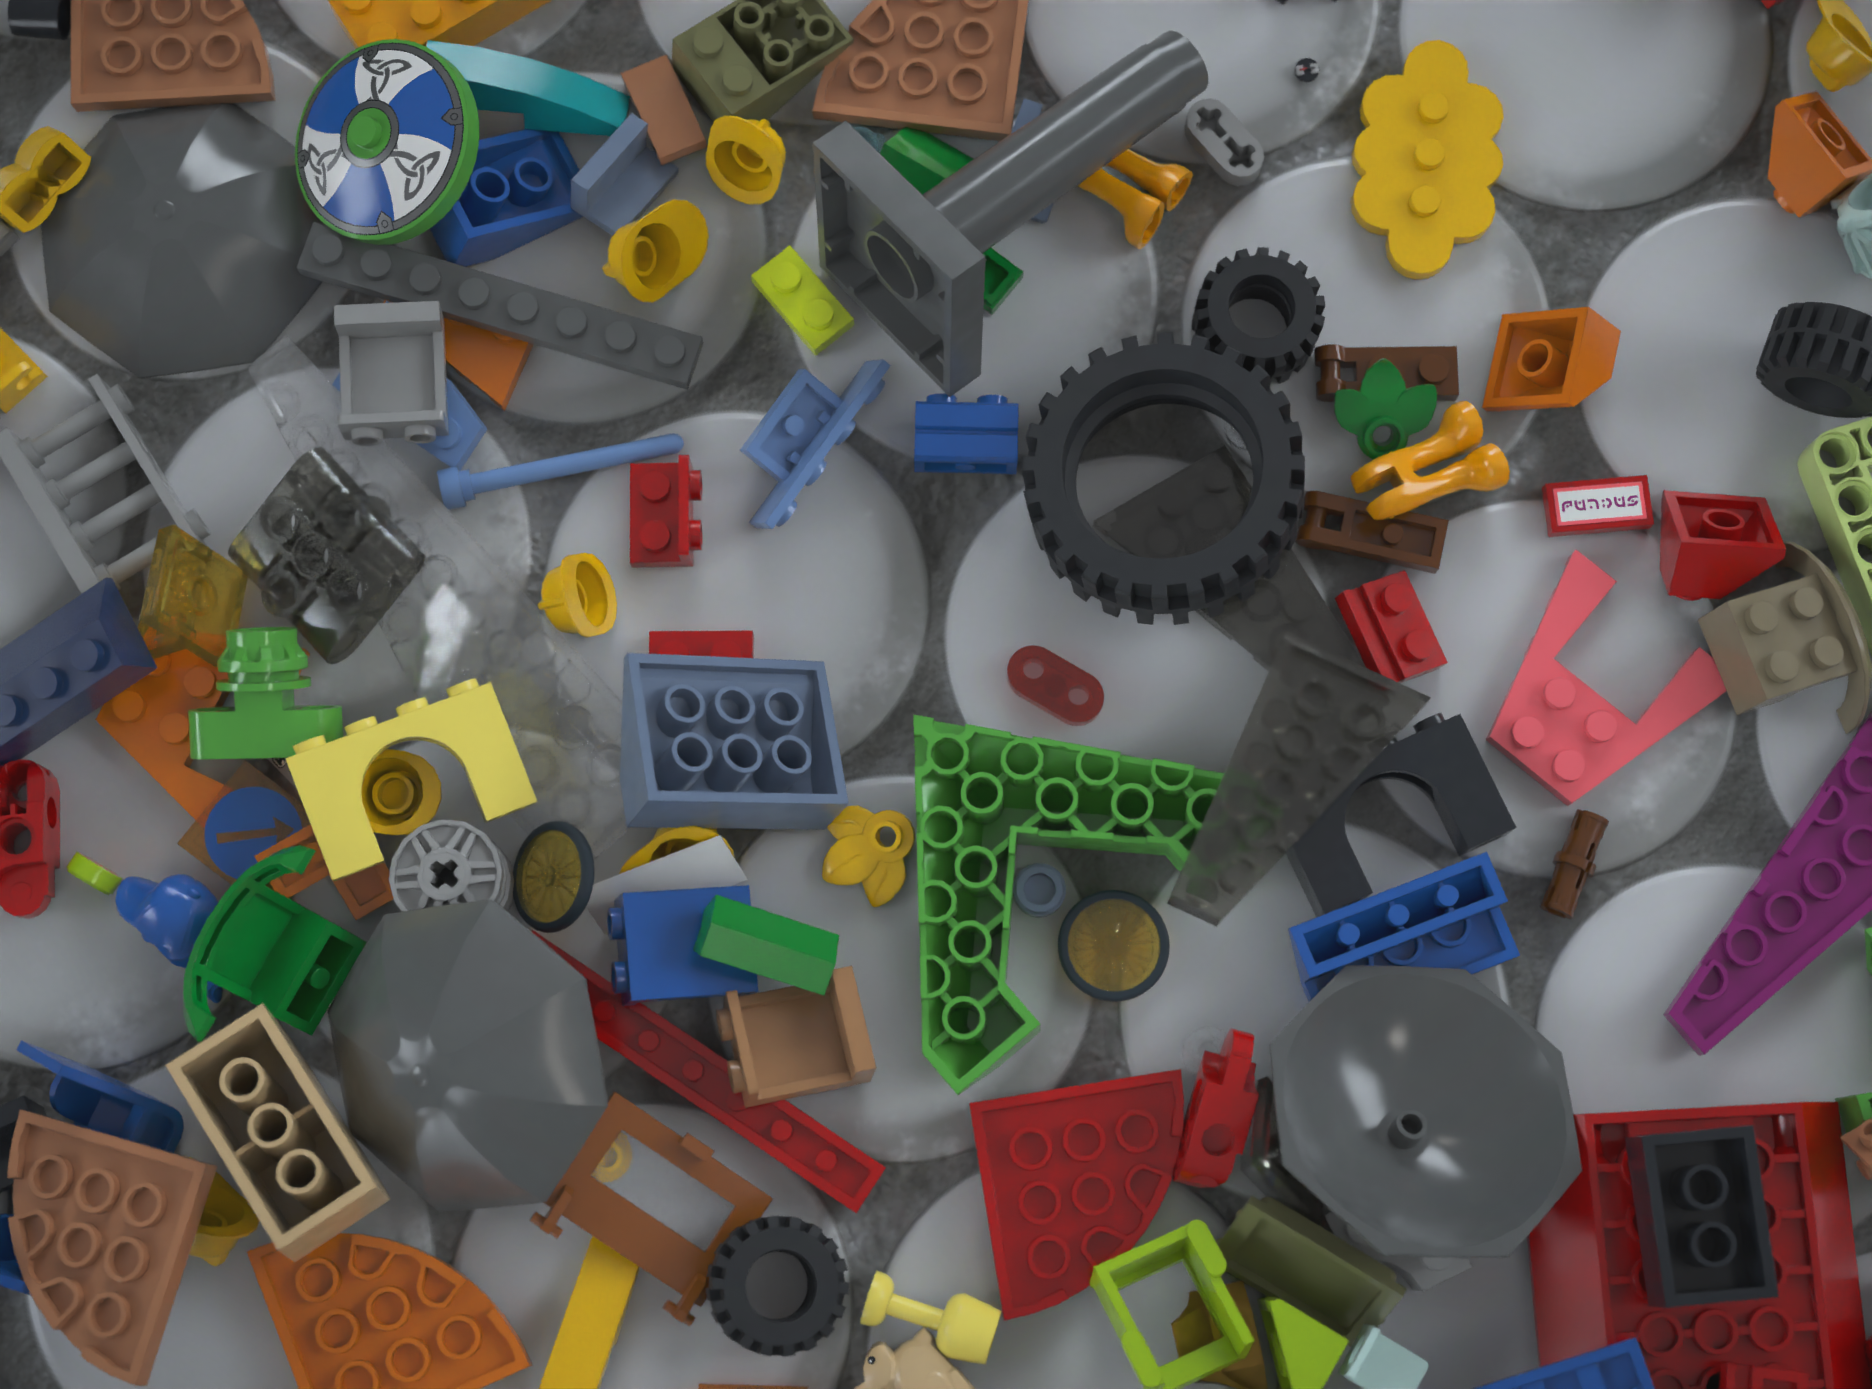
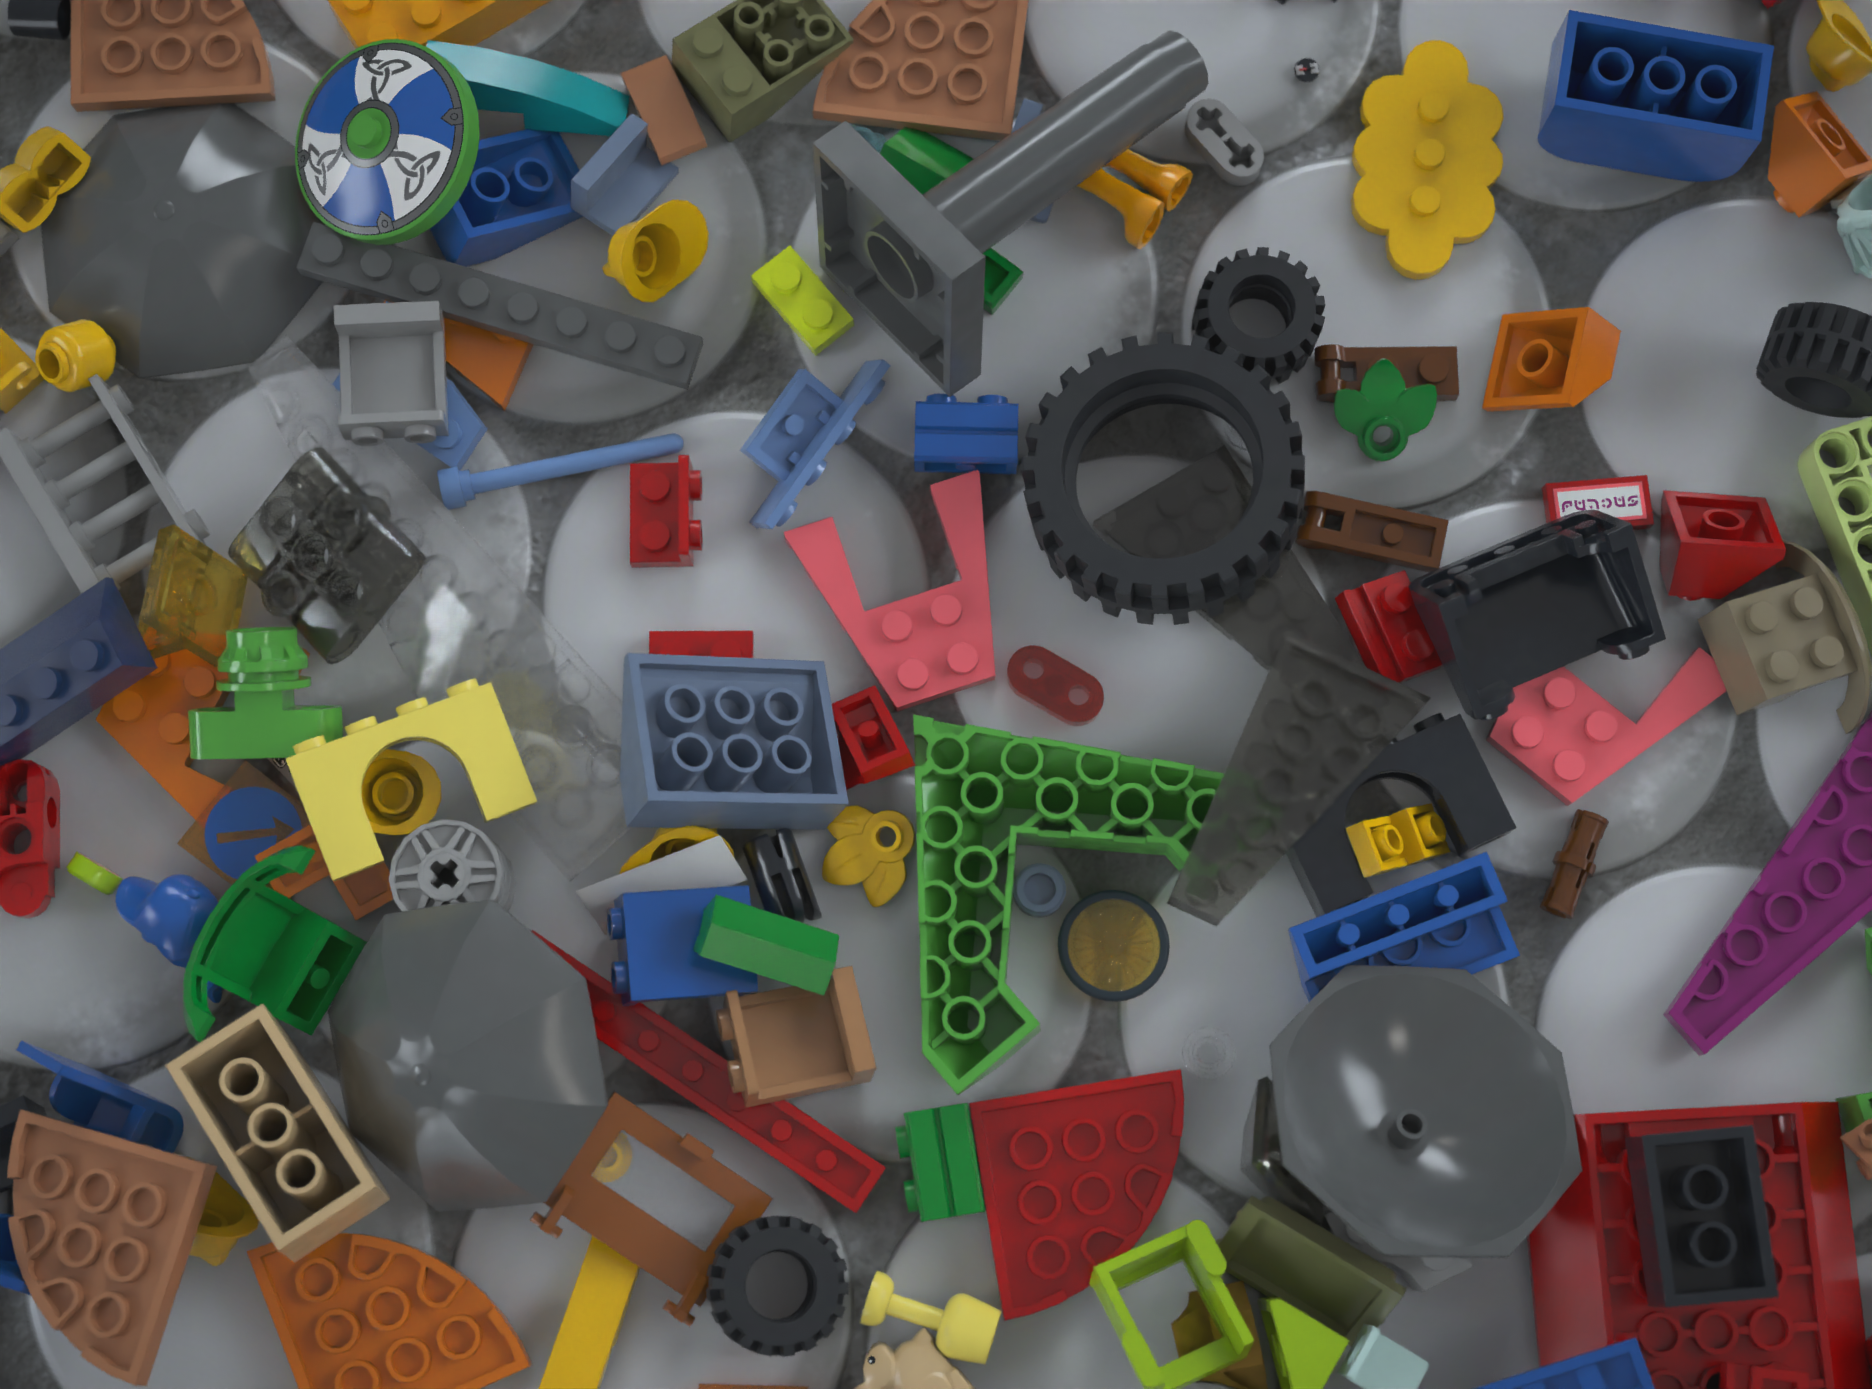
(74, 354): none -> yellow head
(553, 876): clear yellow wheel -> none
(579, 596): yellow piece -> none
(745, 158): yellow piece -> none
(781, 876): none -> black arm
(868, 739): none -> red slope
(928, 640): none -> coral wing
(942, 1163): none -> green brick
(1218, 1113): red piece -> none
(1398, 840): none -> yellow slope
(1457, 435): light orange piece -> none
(1537, 607): none -> black windscreen
(1653, 98): none -> blue brick

